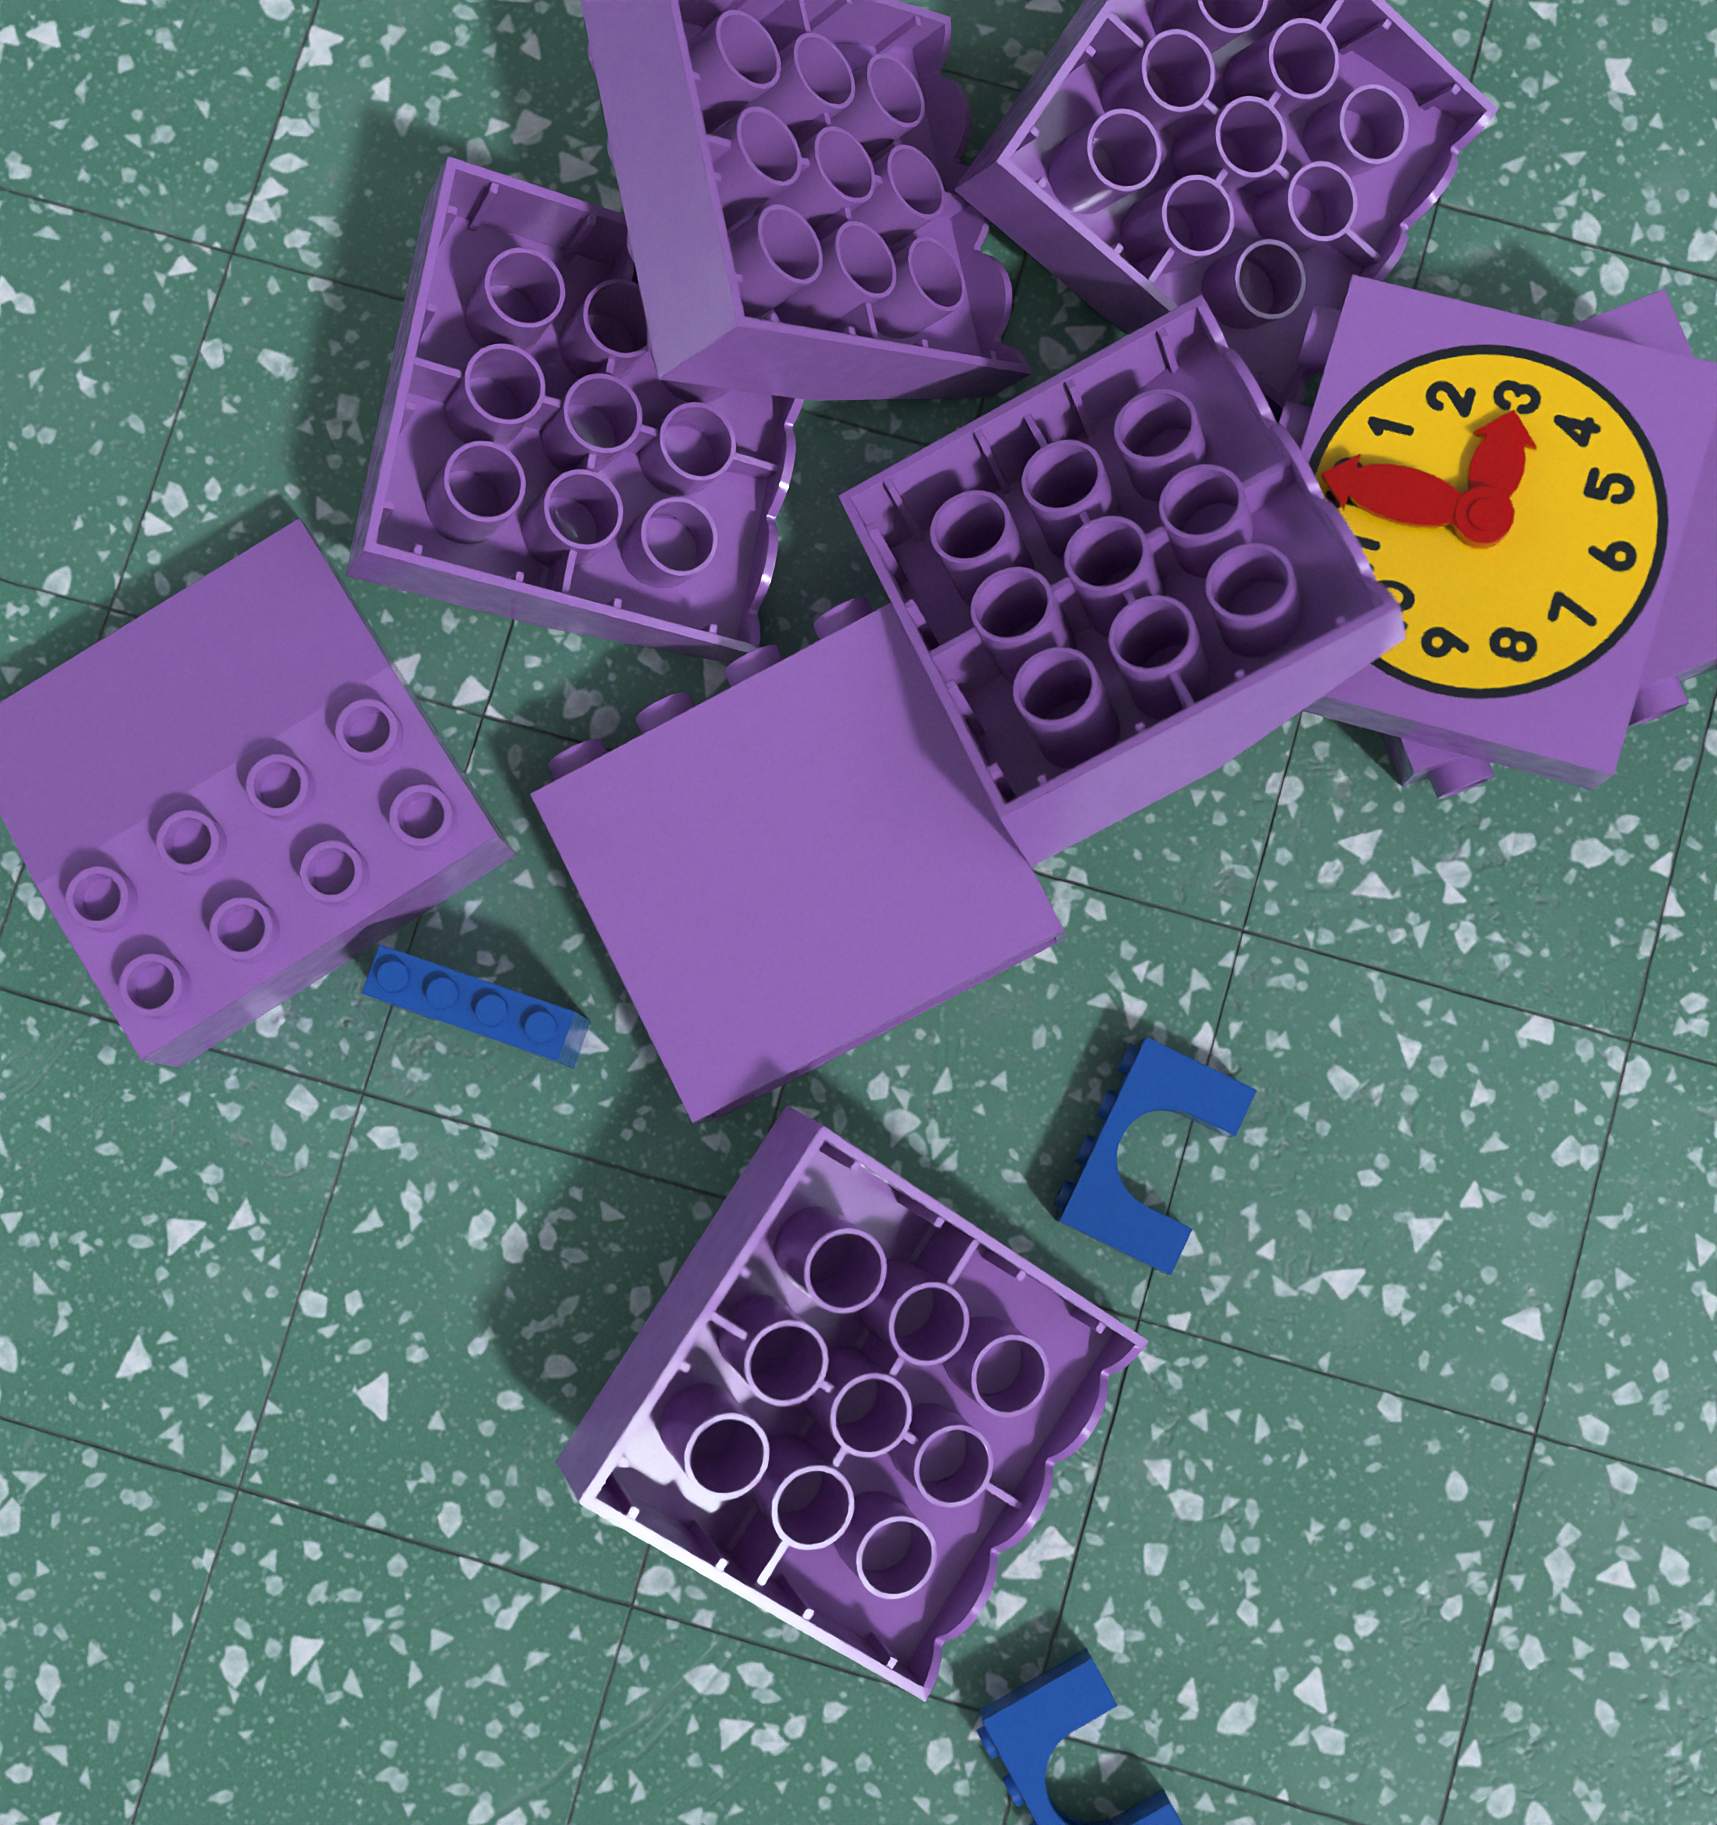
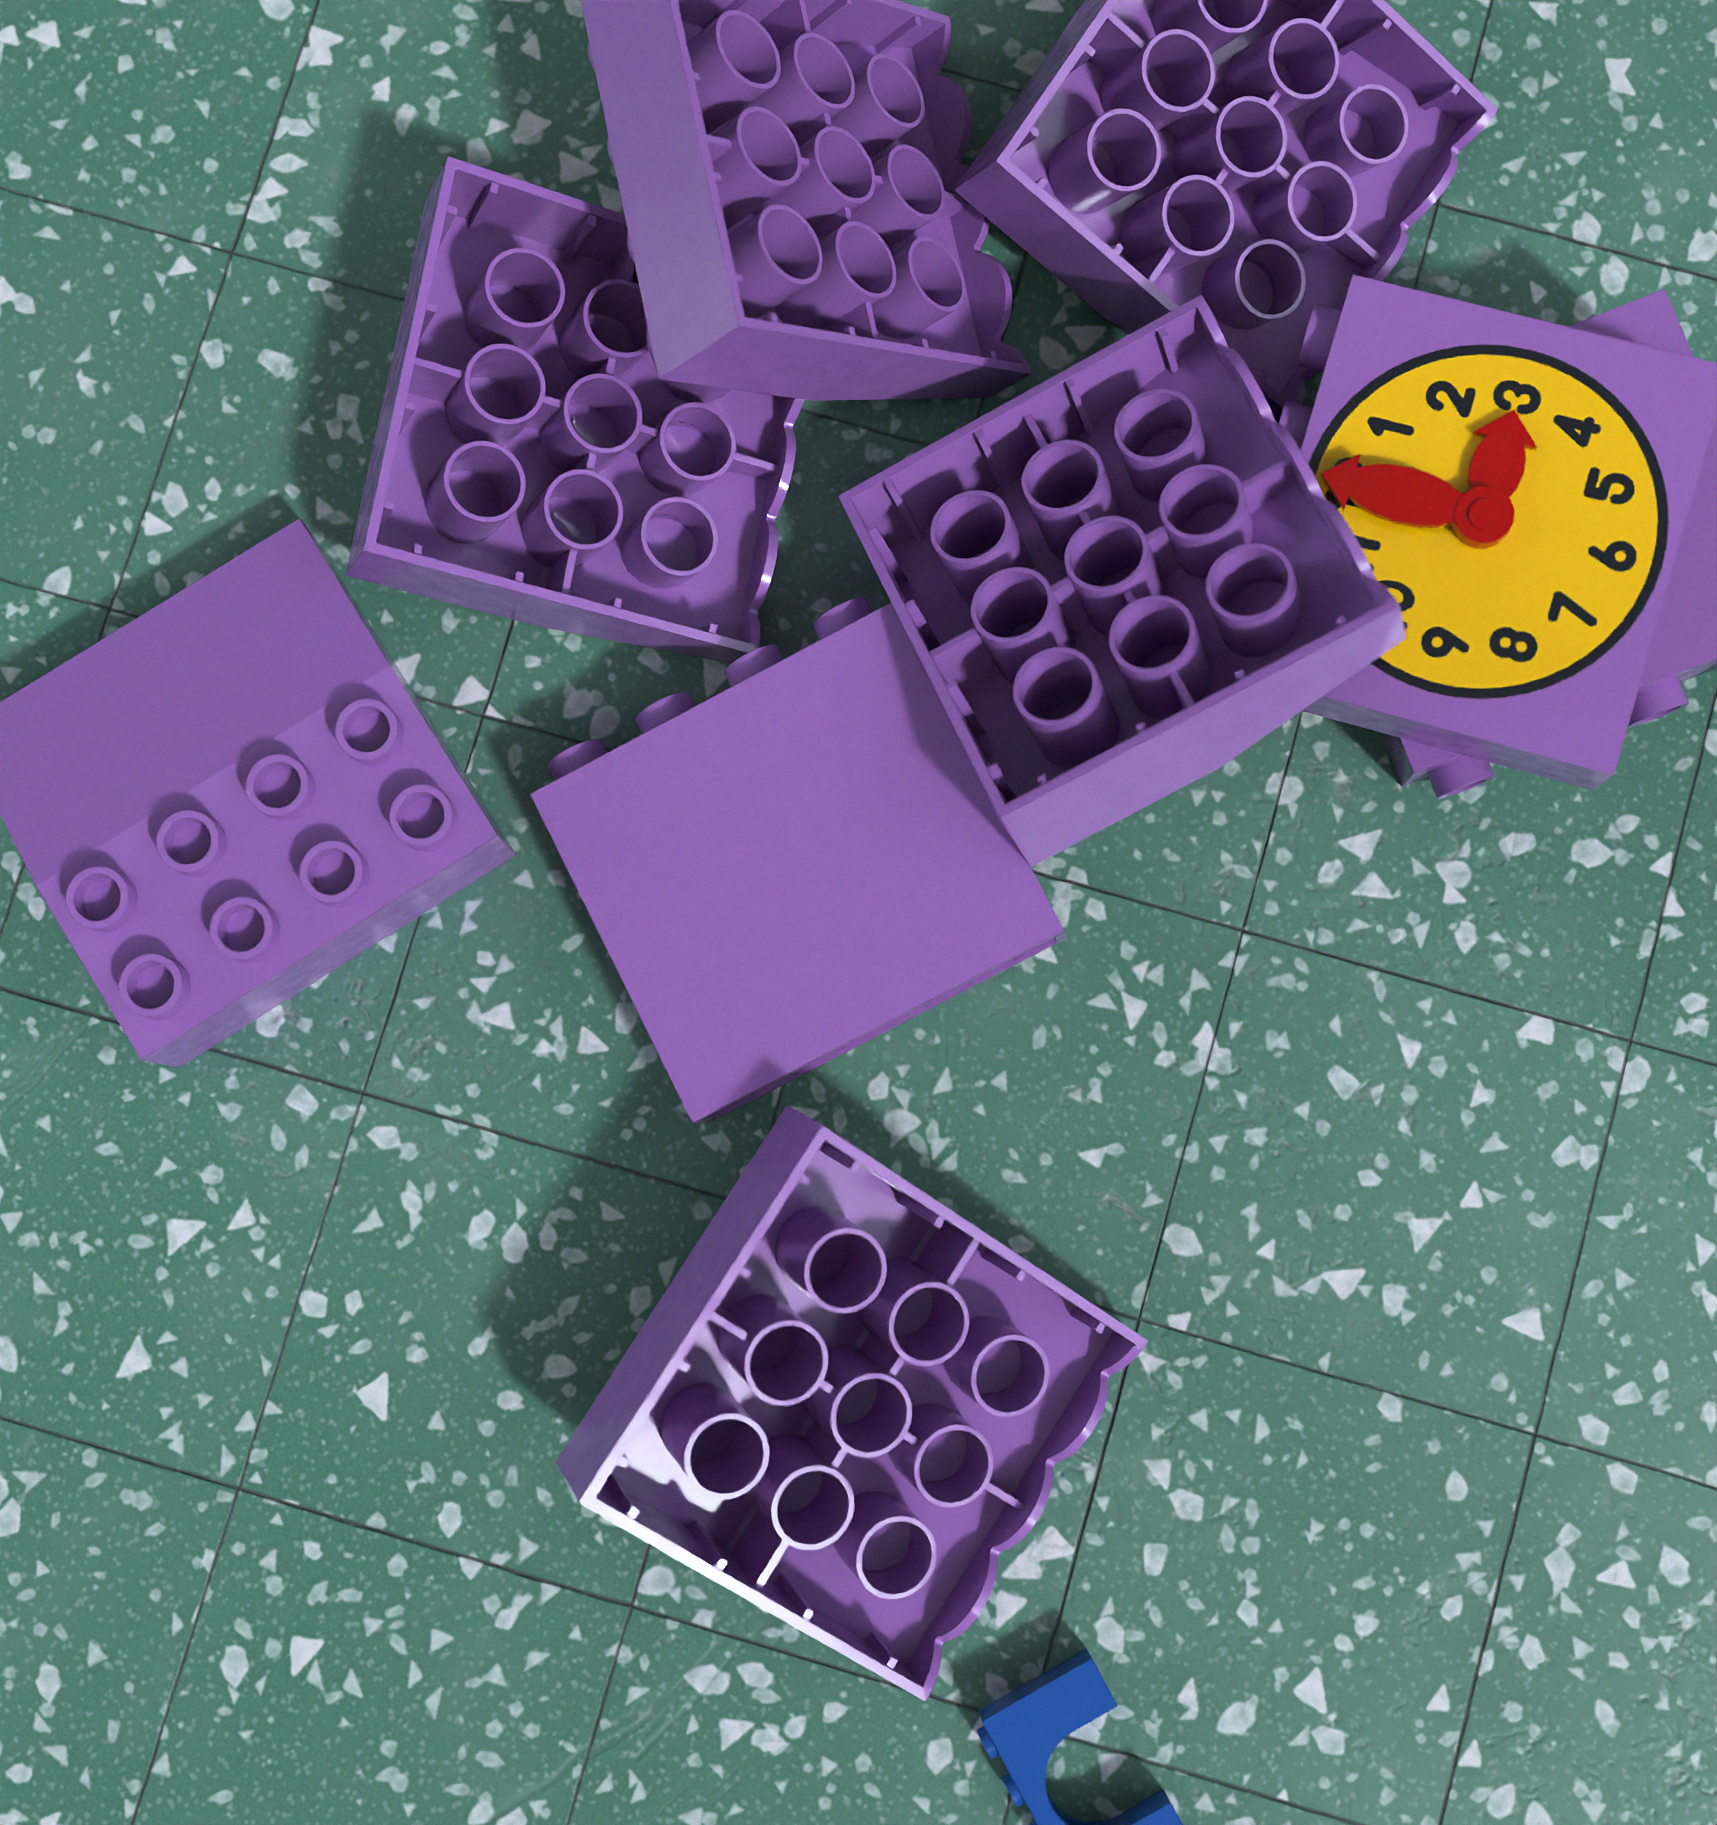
(476, 1006): blue arch -> none
(1097, 1199): blue arch -> none

